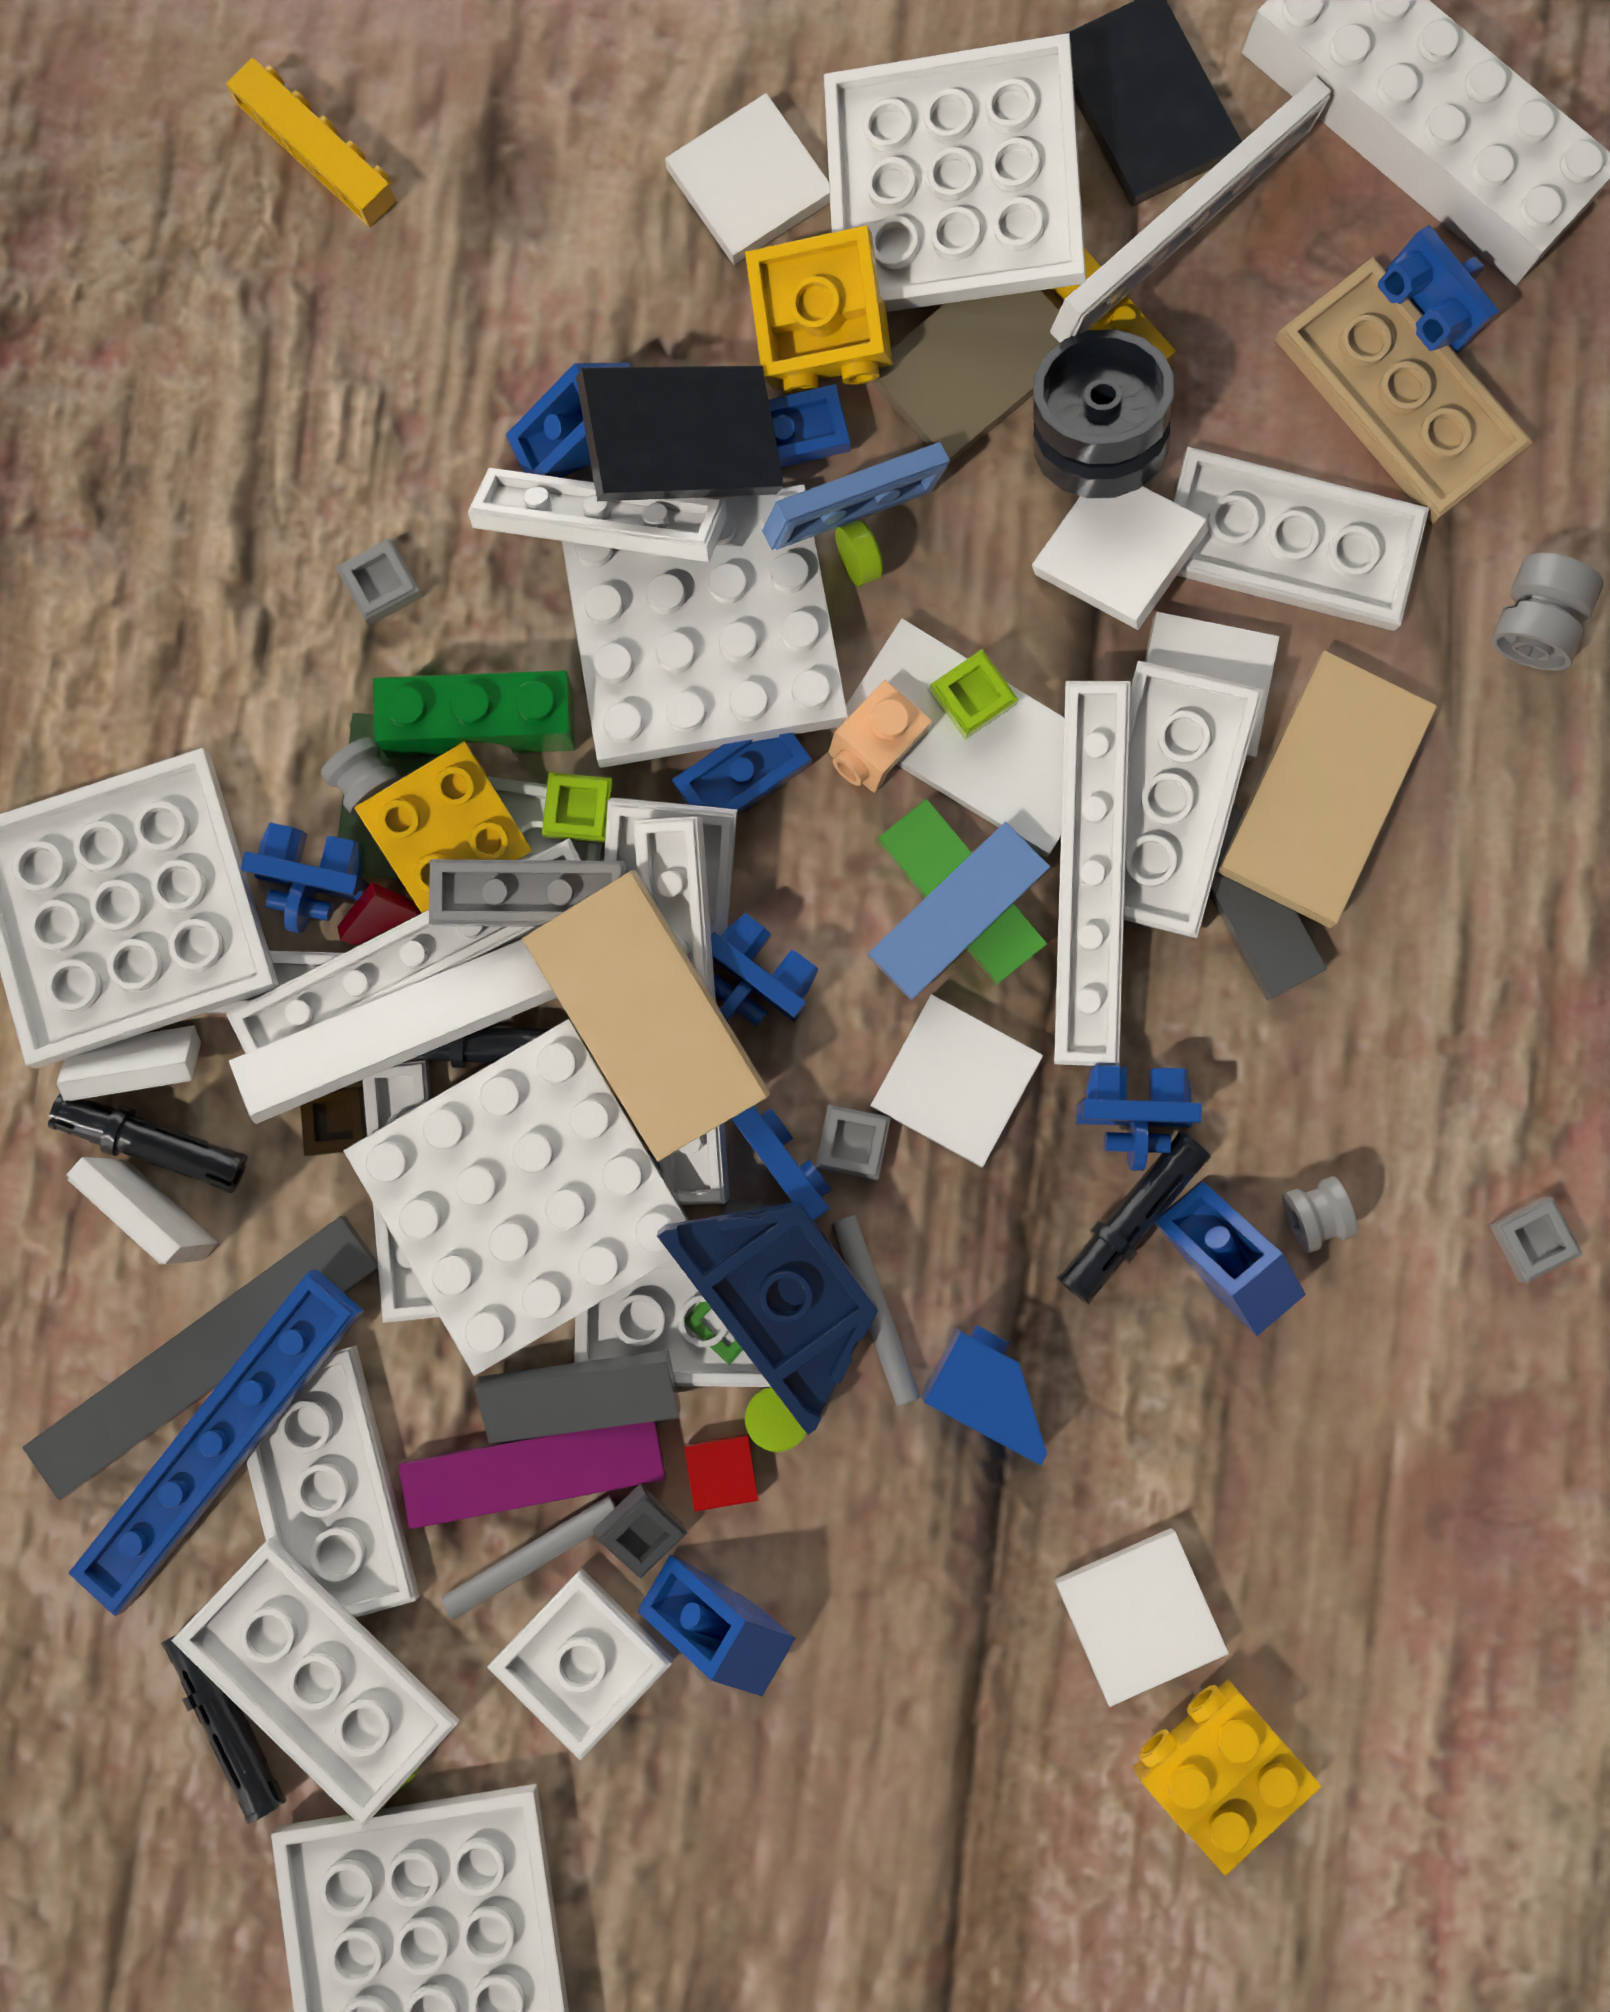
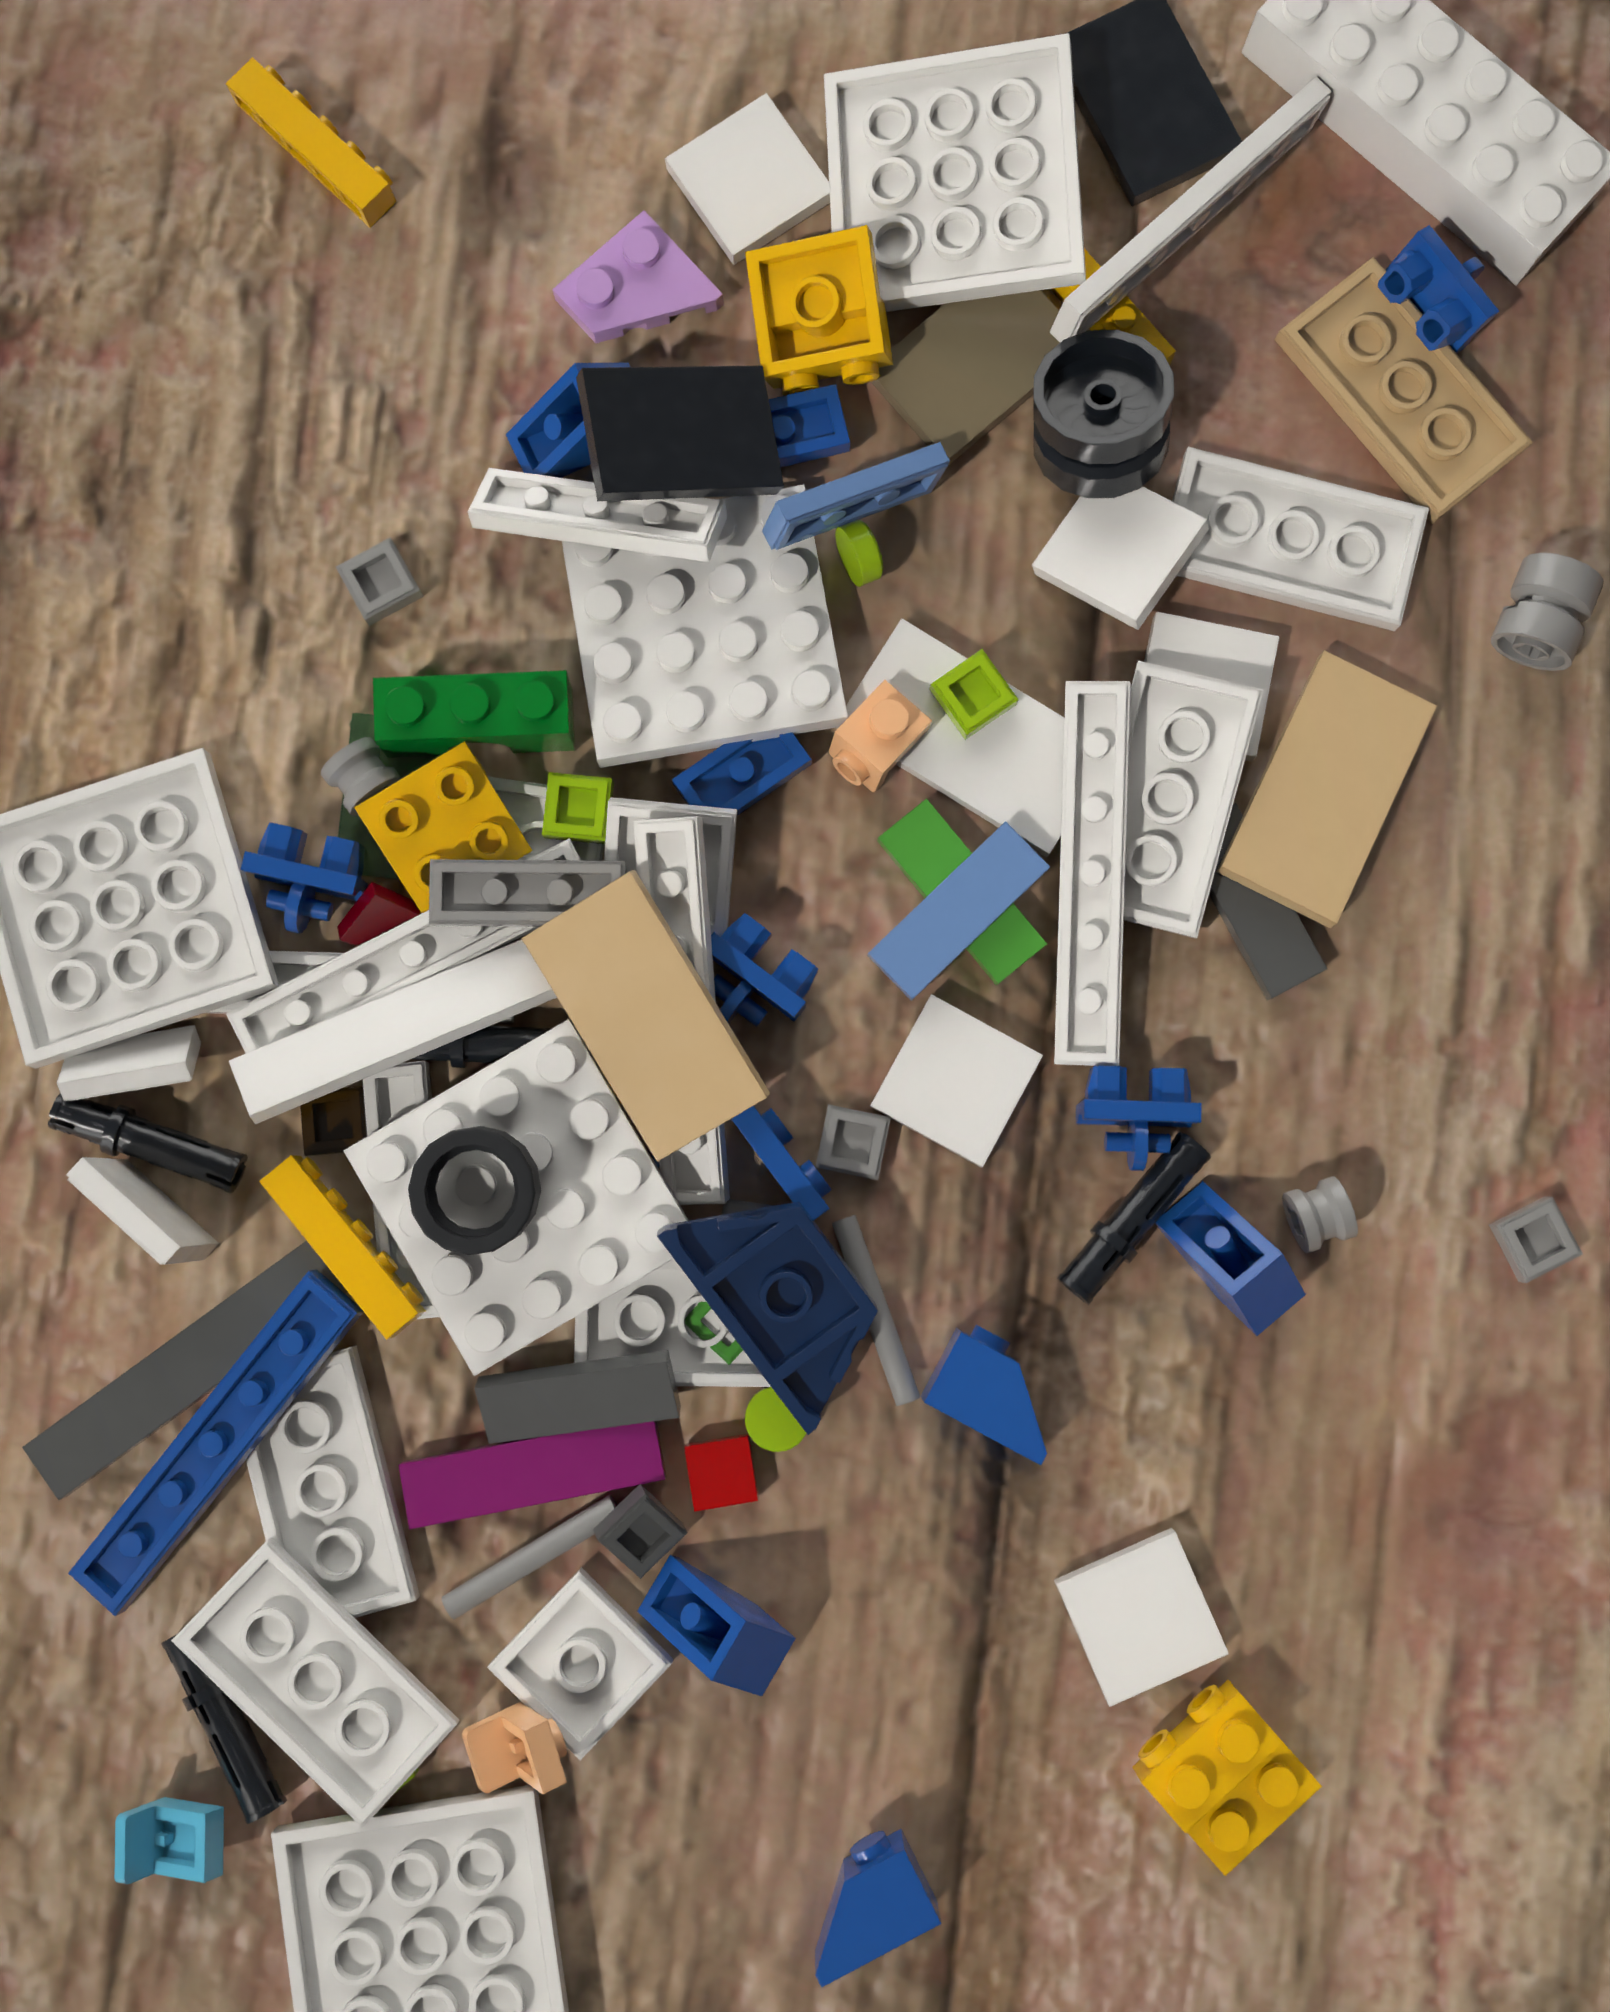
(170, 1840): none -> medium azure bracket
(344, 1245): none -> yellow piece
(424, 1194): none -> black tyre
(516, 1746): none -> light nougat bracket
(635, 283): none -> lavender wing
(874, 1906): none -> blue slope

